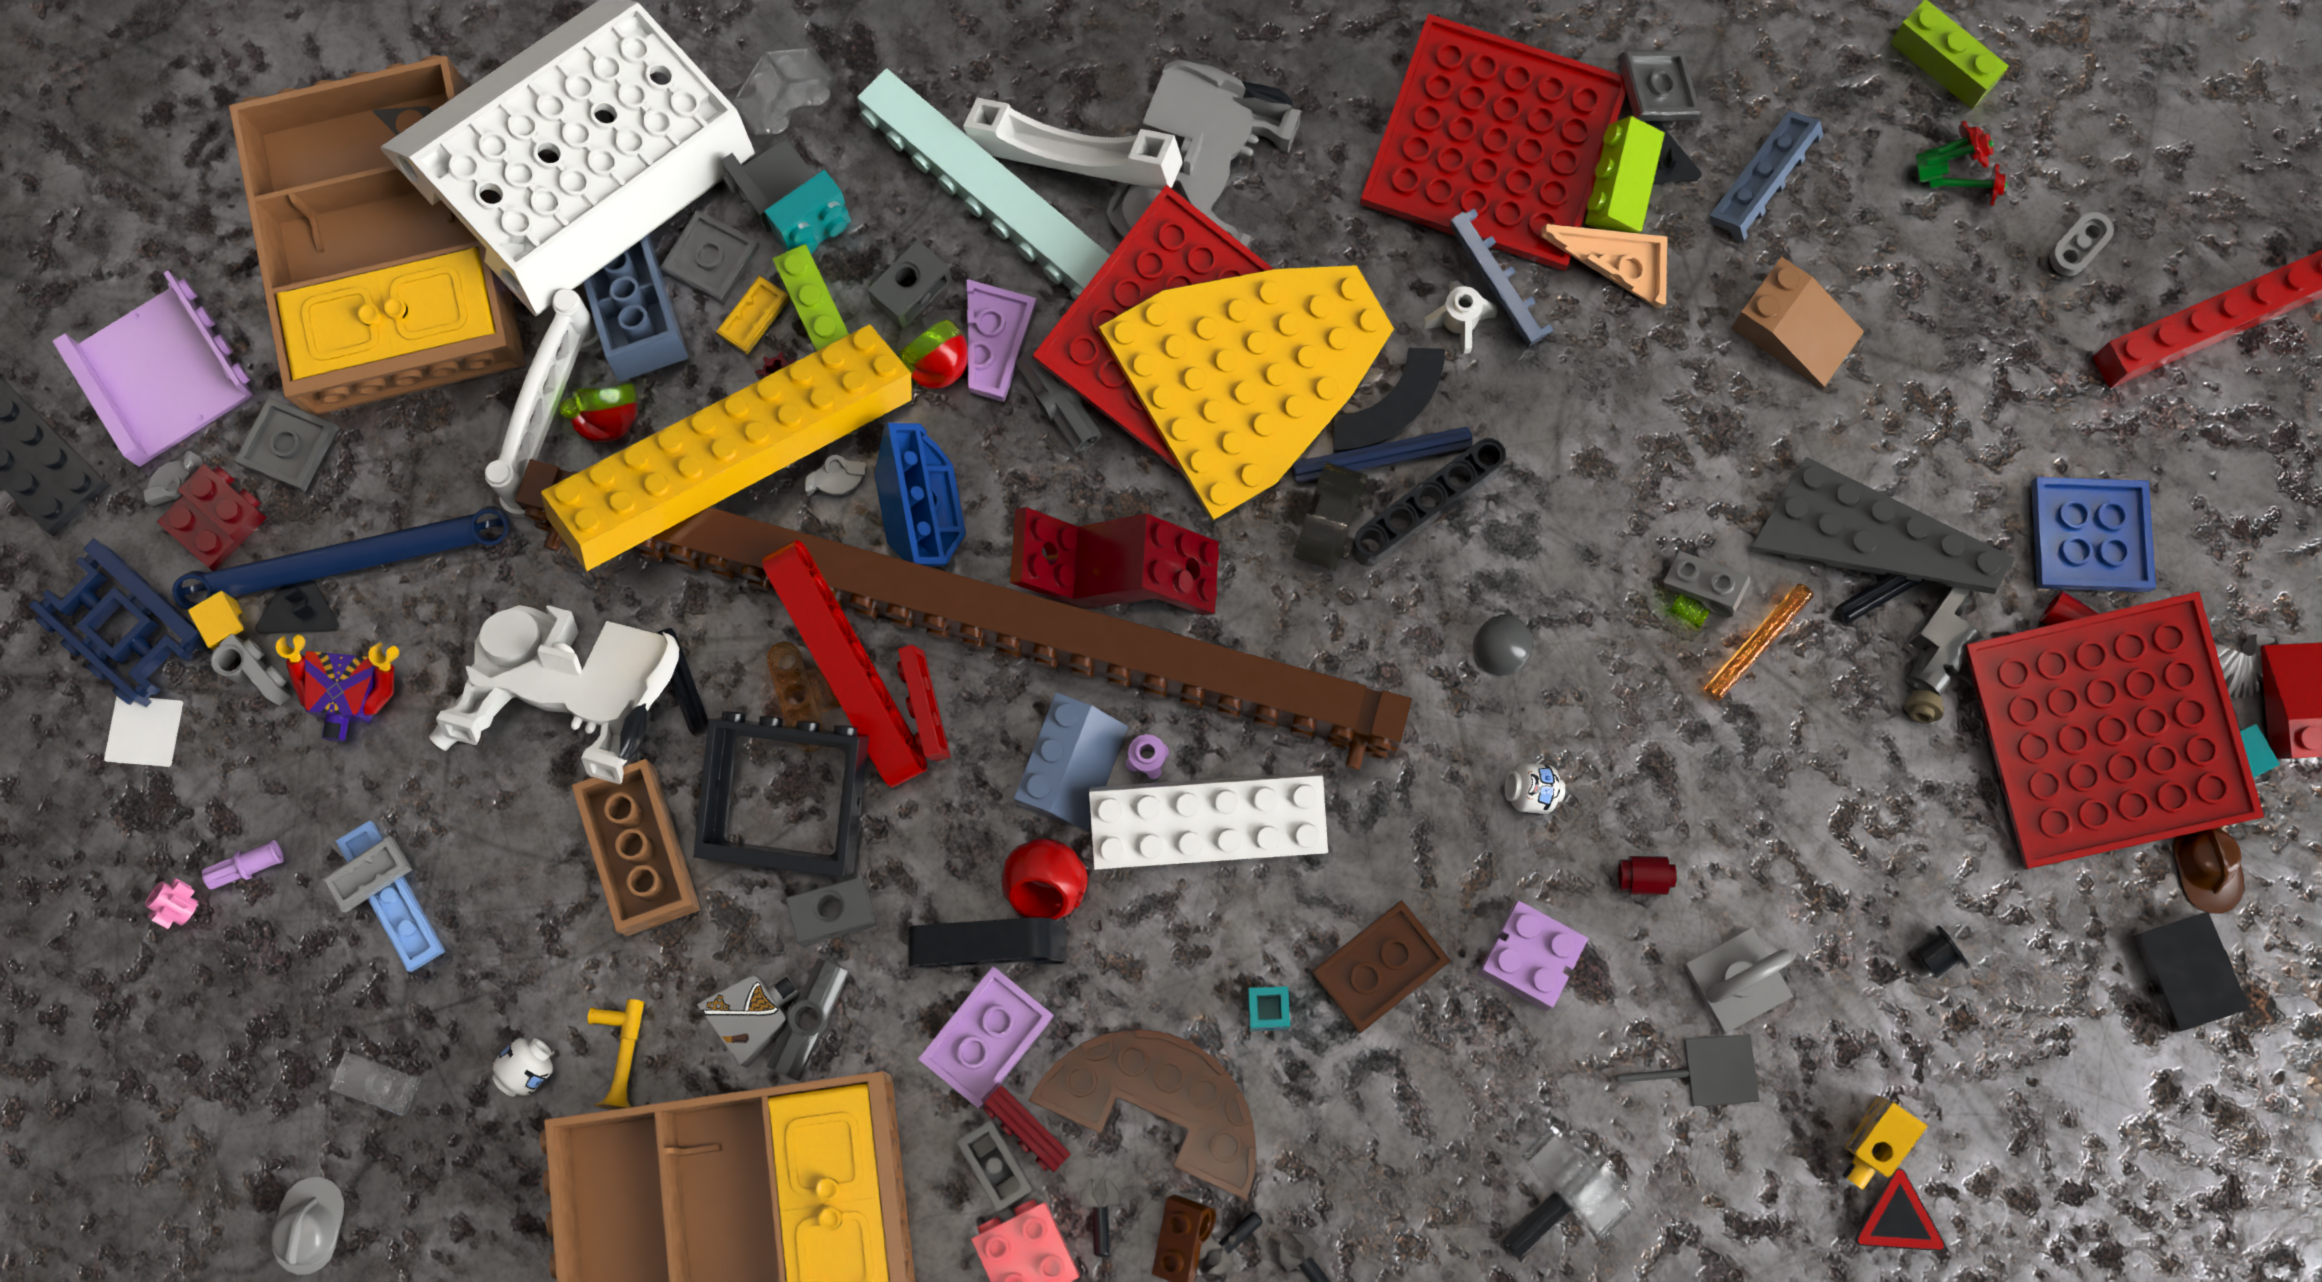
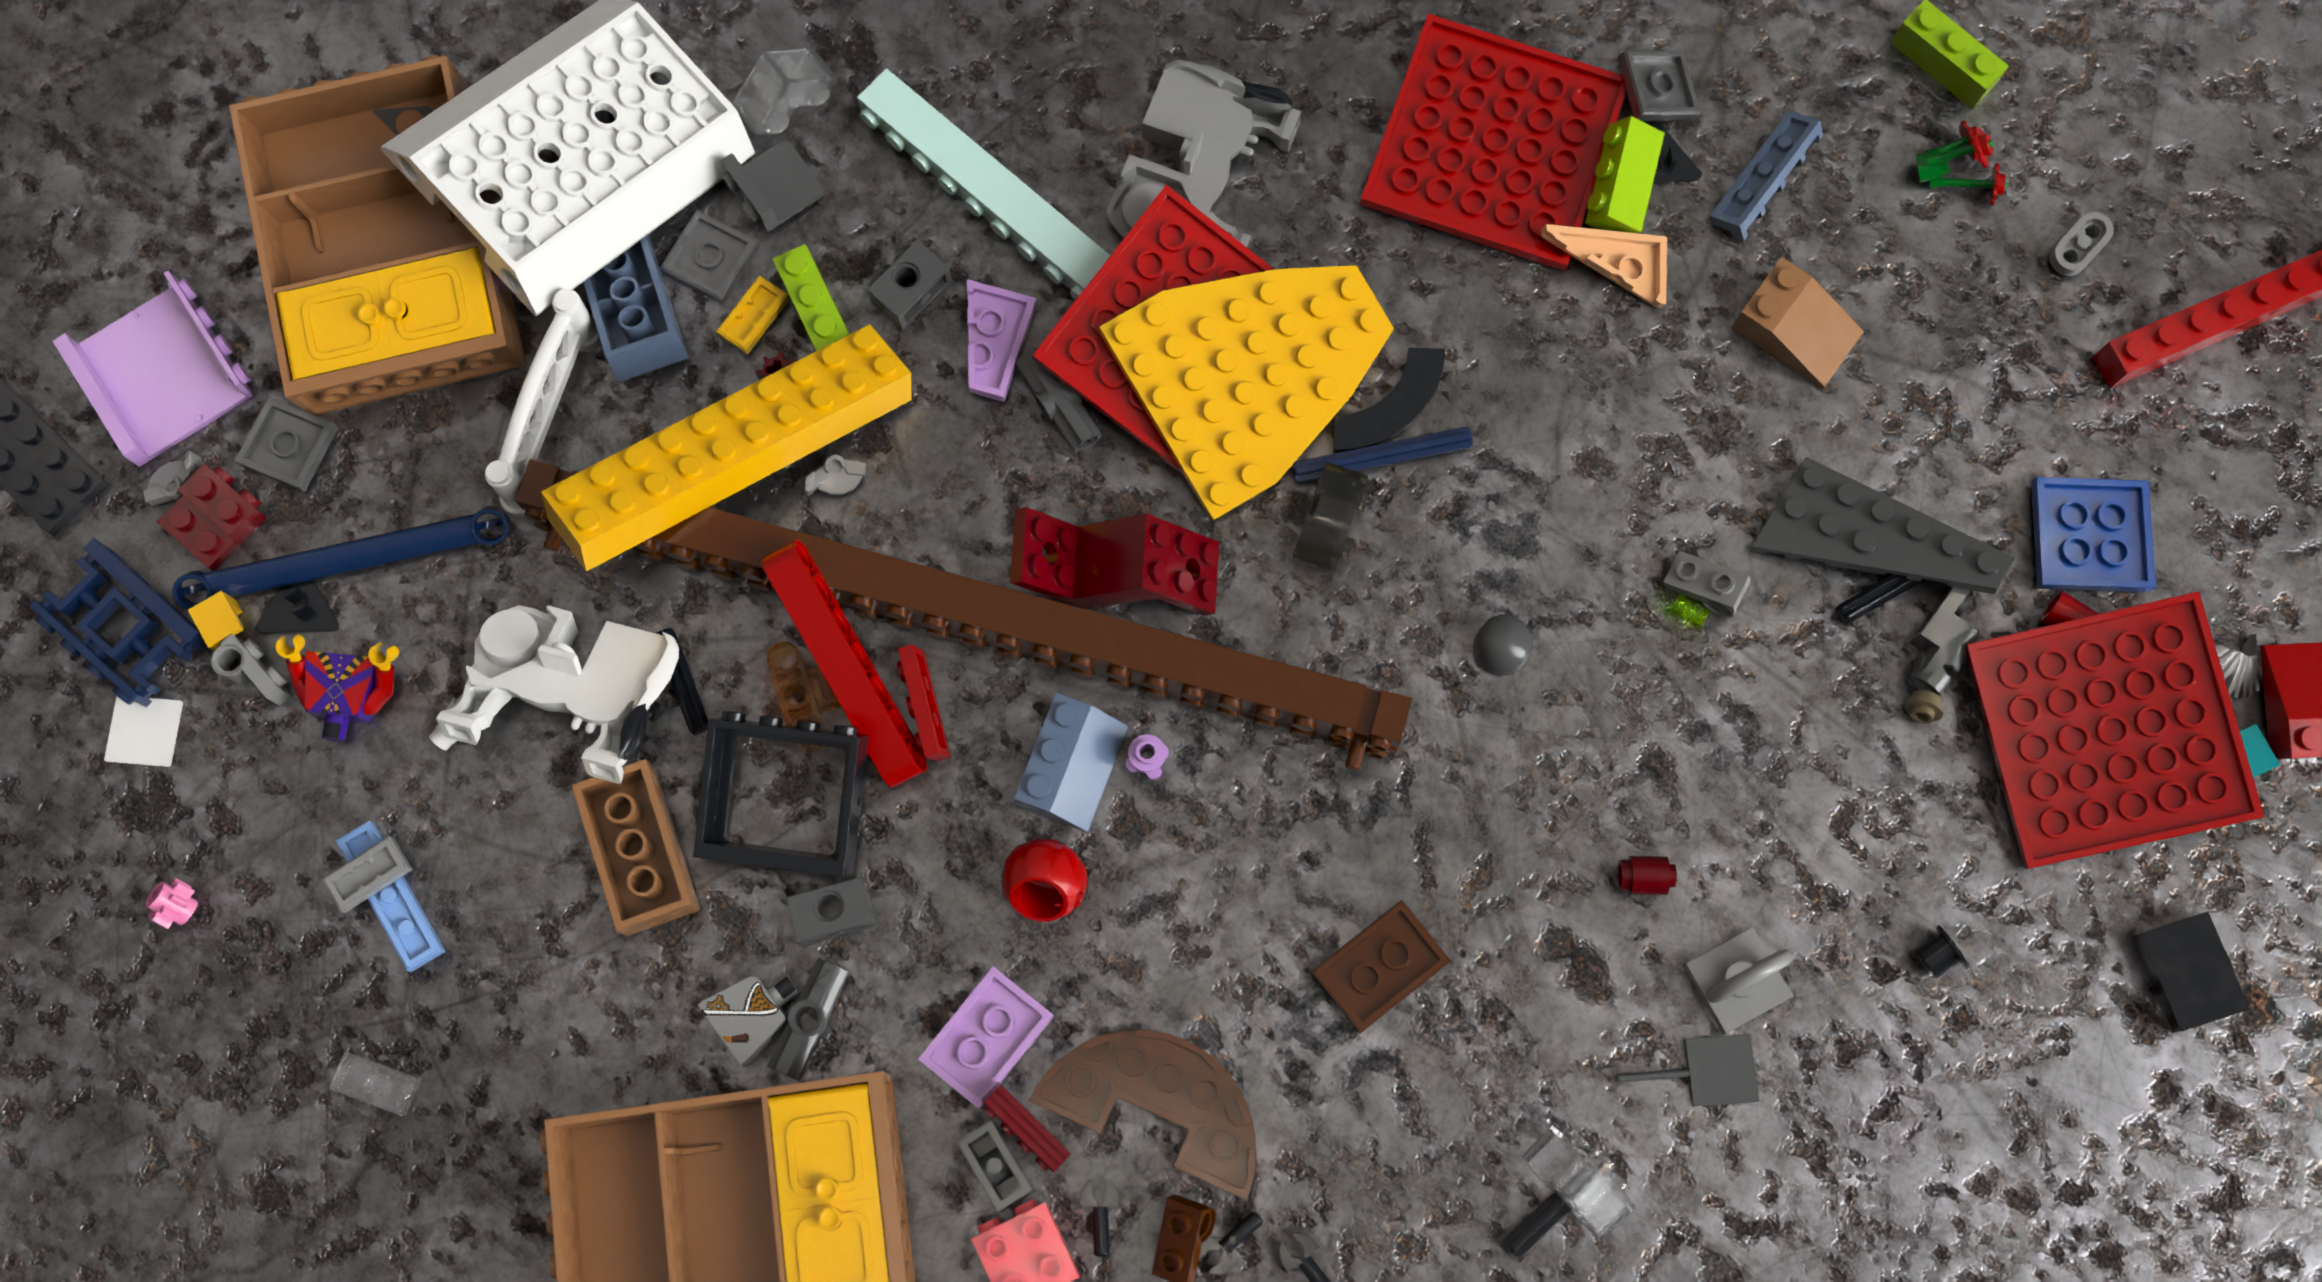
(242, 865): lavender axle -> none
(308, 1225): light grey piece -> none
(522, 1067): white head -> none
(601, 413): piece -> none
(630, 1023): yellow piece -> none
(809, 214): teal piece -> none
(918, 496): blue wedge -> none
(937, 355): red piece -> none
(987, 942): black beam -> none
(1141, 159): white arch -> none
(1208, 820): white brick -> none
(1268, 1008): teal brick -> none
(1435, 486): black beam -> none
(1461, 313): white brick -> none
(1498, 279): sand blue hinge -> none
(1533, 956): lavender piece -> none
(1534, 788): white head -> none
(1759, 642): clear orange axle -> none
(1894, 1130): yellow torso -> none
(1899, 1219): piece -> none
(2210, 869): reddish brown piece -> none

